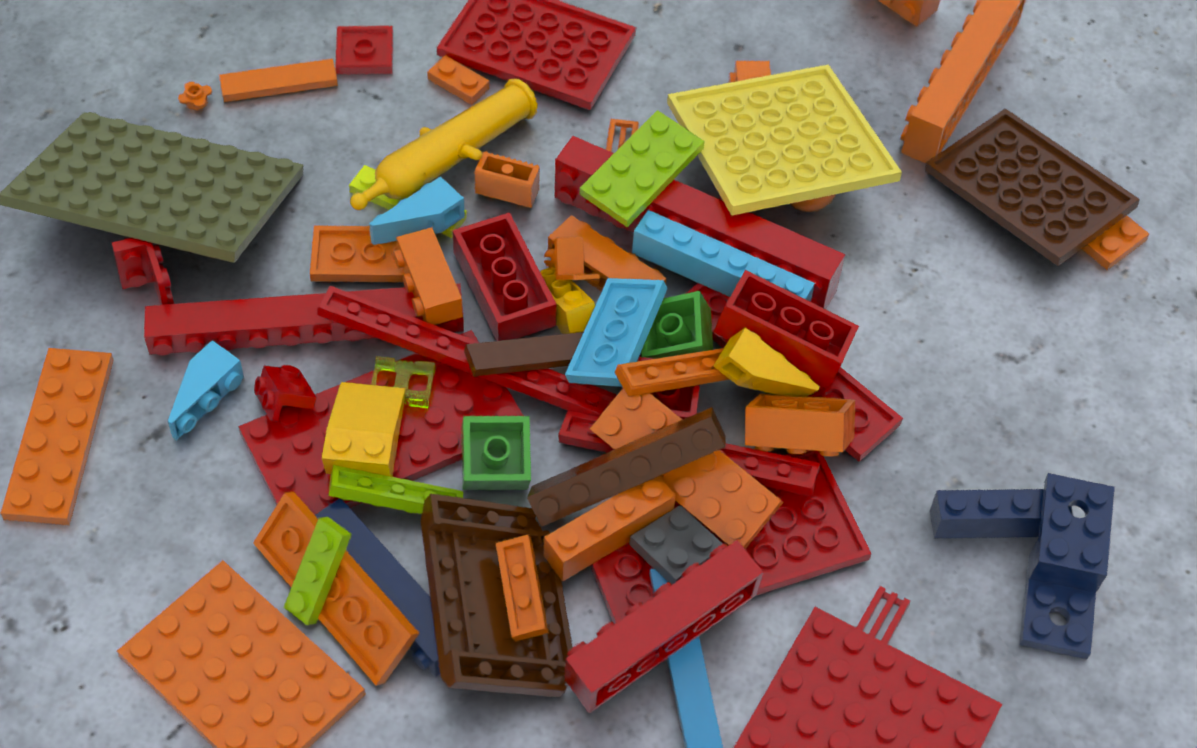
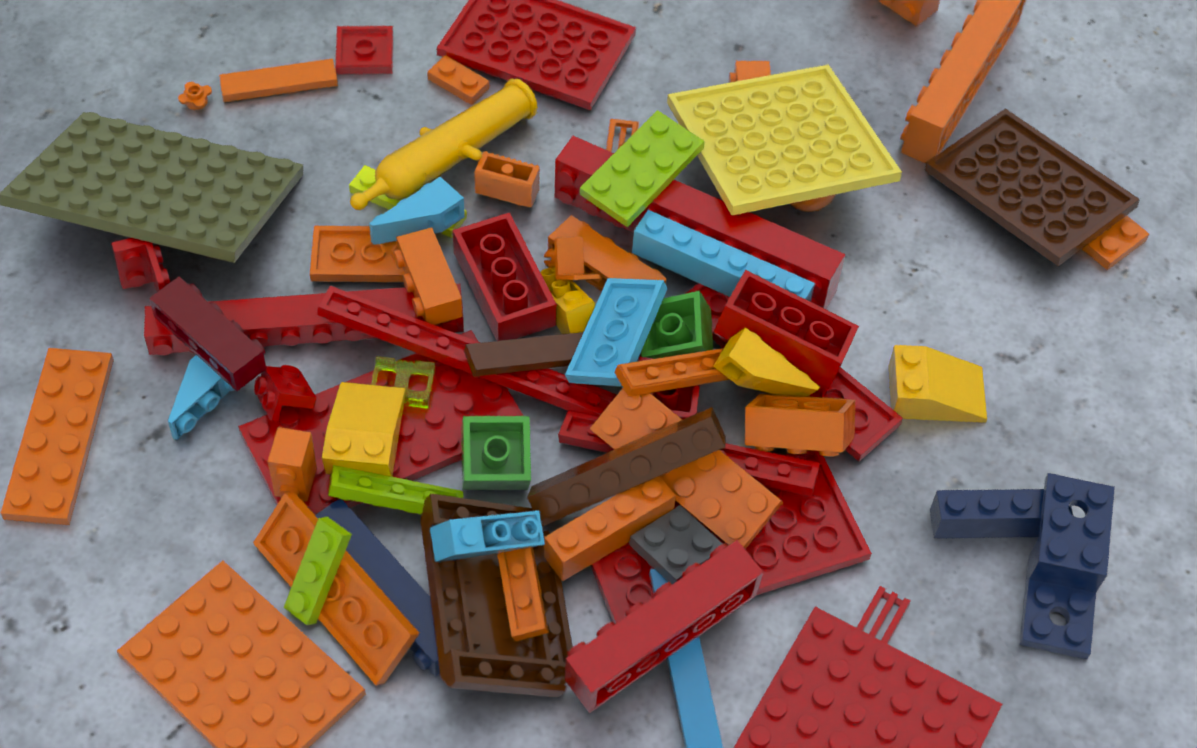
(208, 333): none -> dark red brick
(292, 463): none -> orange brick
(486, 535): none -> medium azure slope
(935, 386): none -> yellow slope

